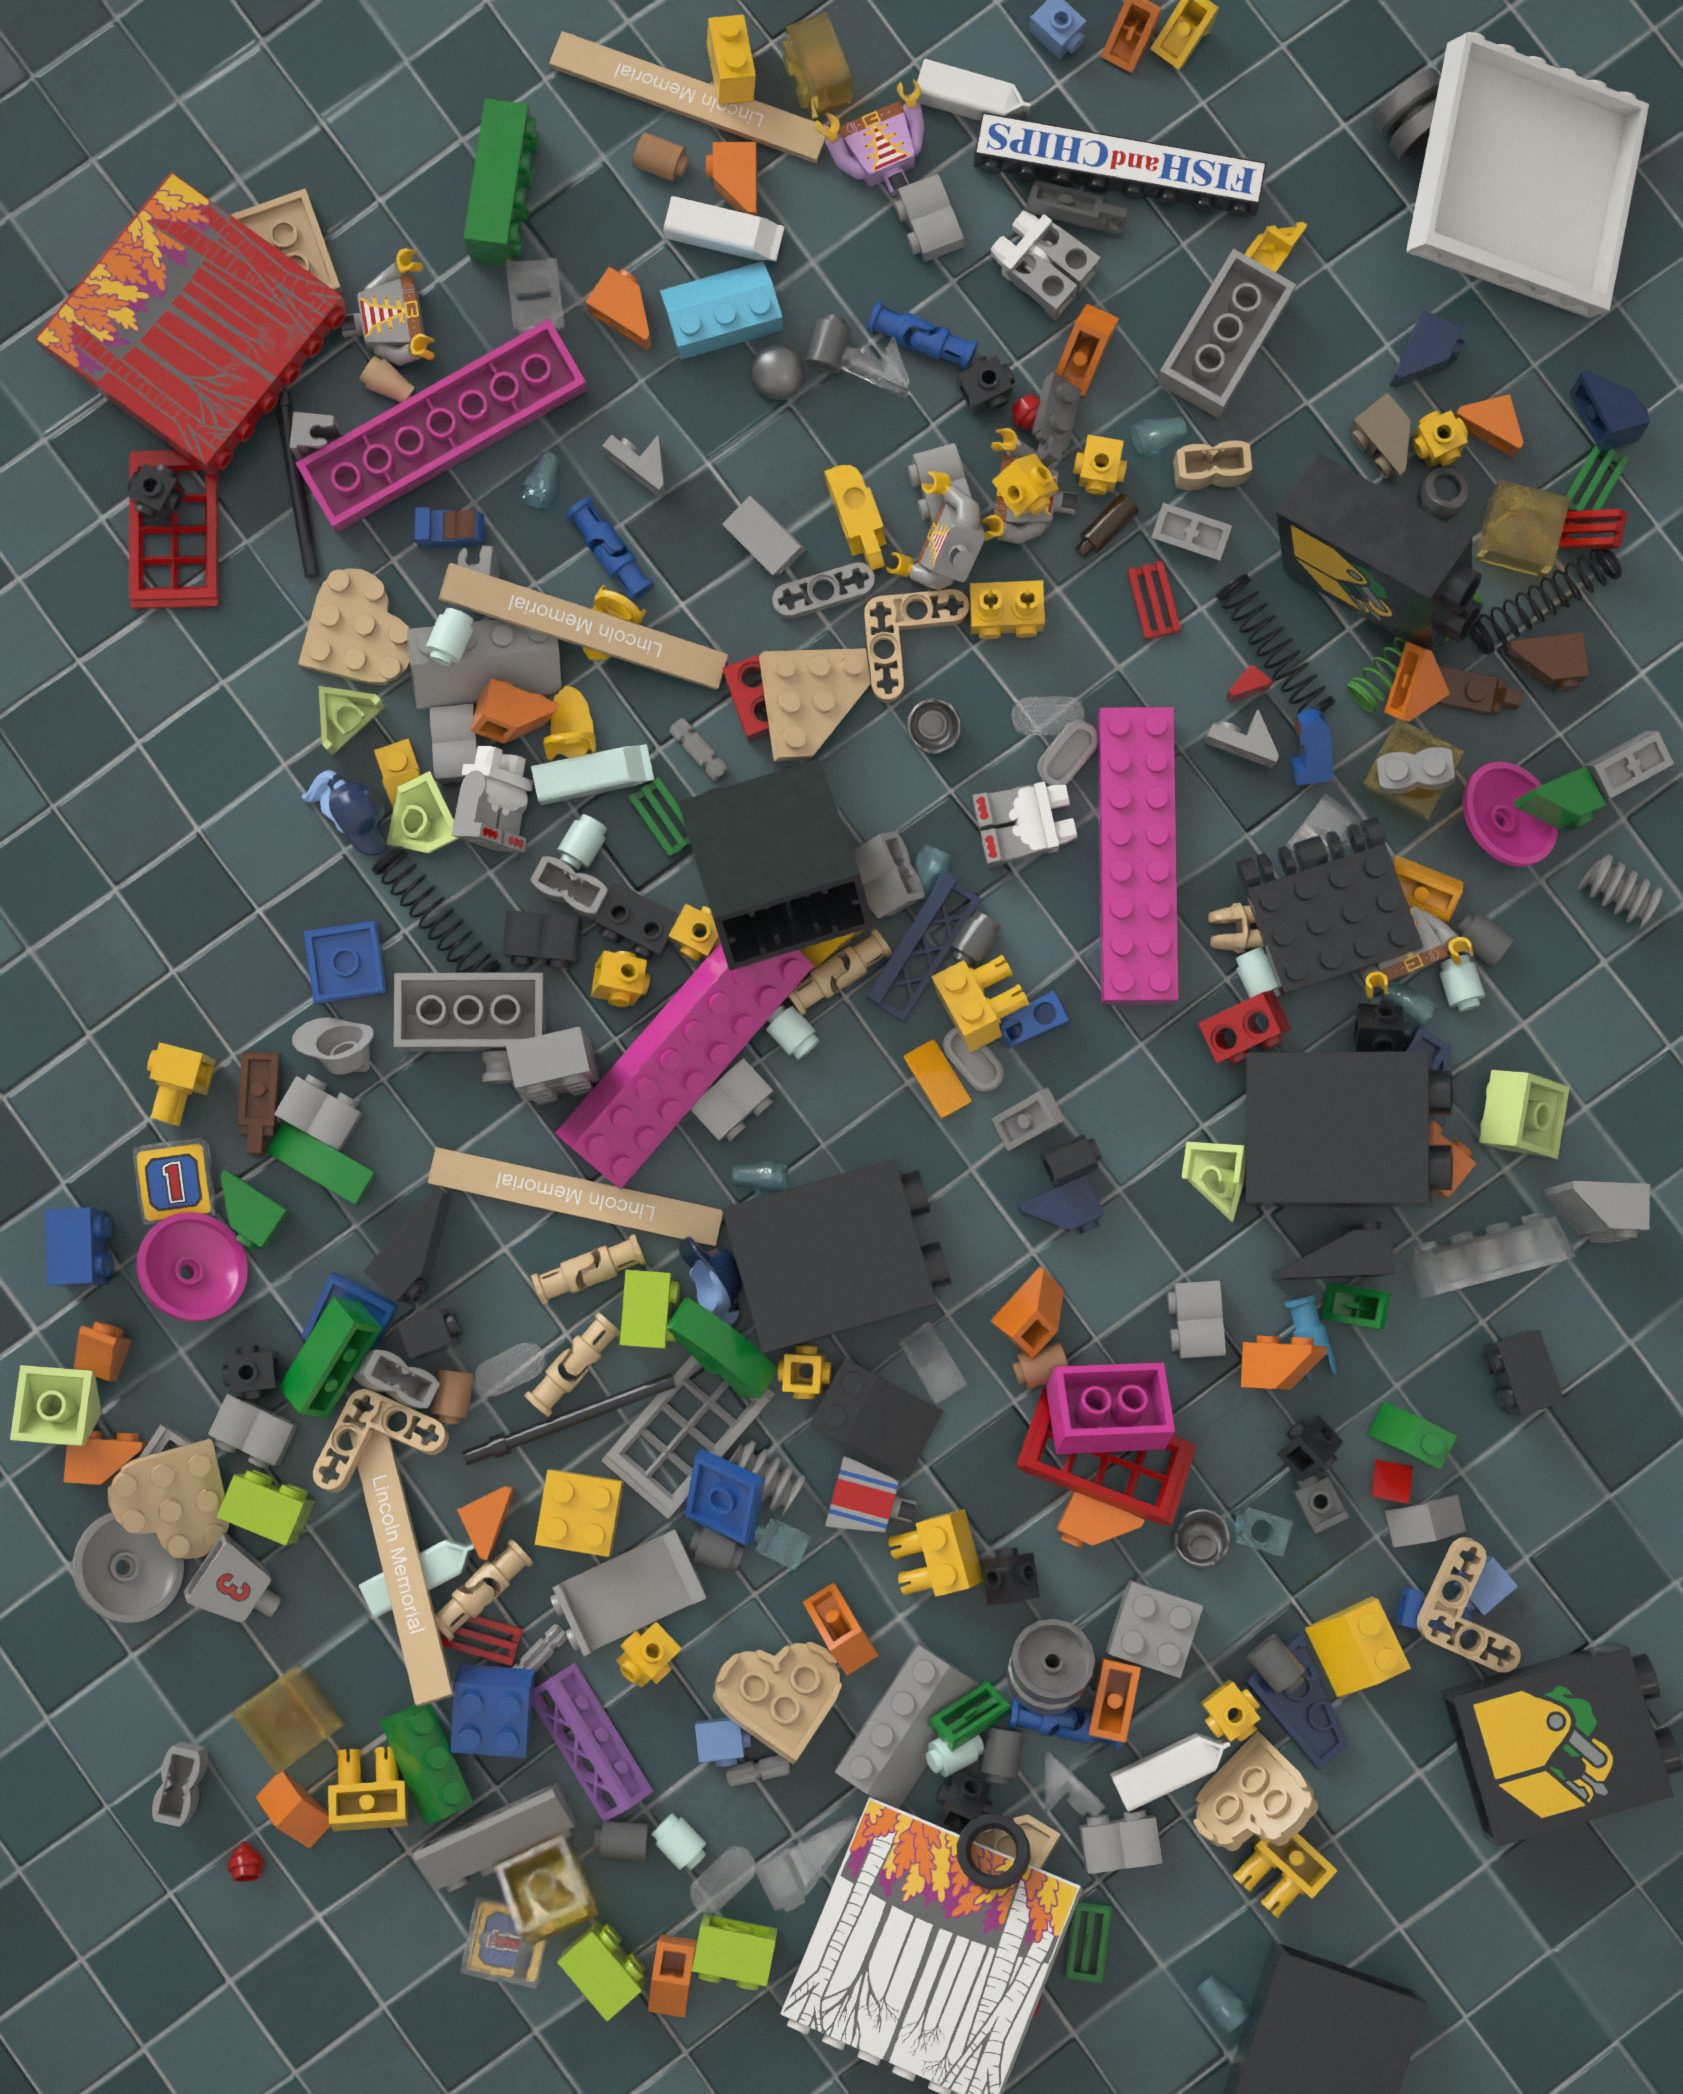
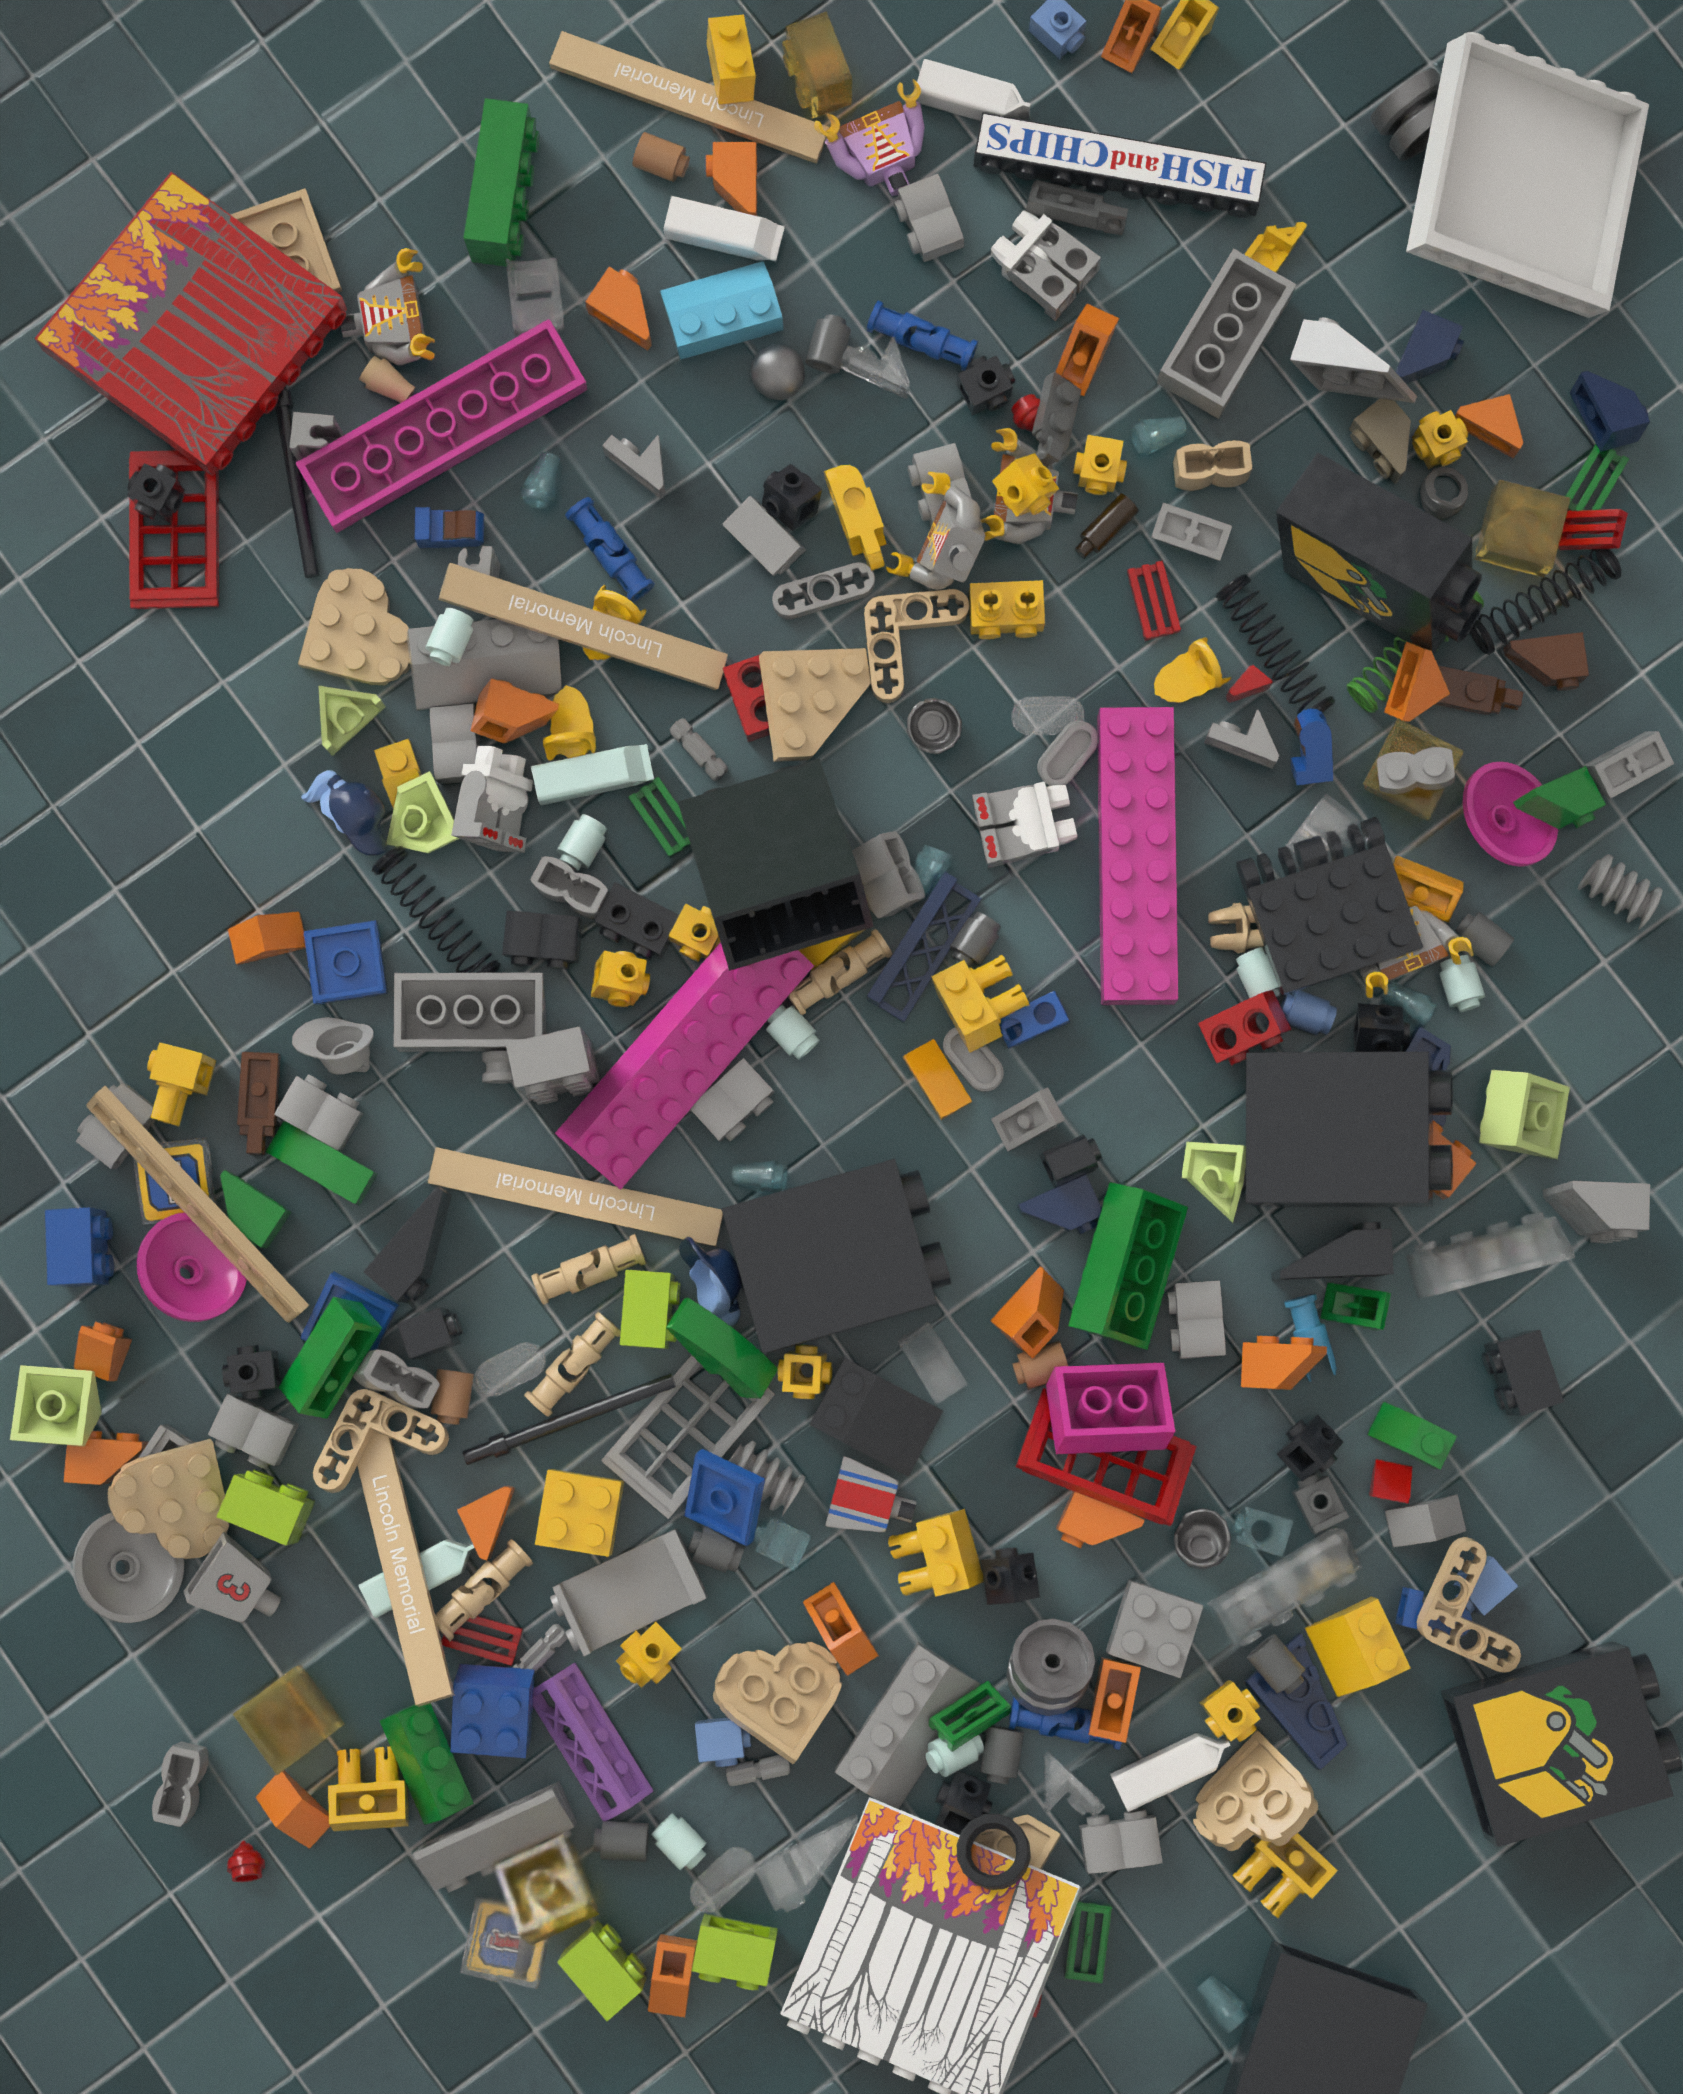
(100, 1141): none -> light grey brick
(196, 1204): none -> tan tile
(267, 936): none -> orange slope
(791, 496): none -> black brick
(1128, 1265): none -> green brick
(1190, 674): none -> yellow piece
(1286, 1585): none -> clear slope
(1308, 1012): none -> medium blue brick
(1344, 365): none -> light grey slope

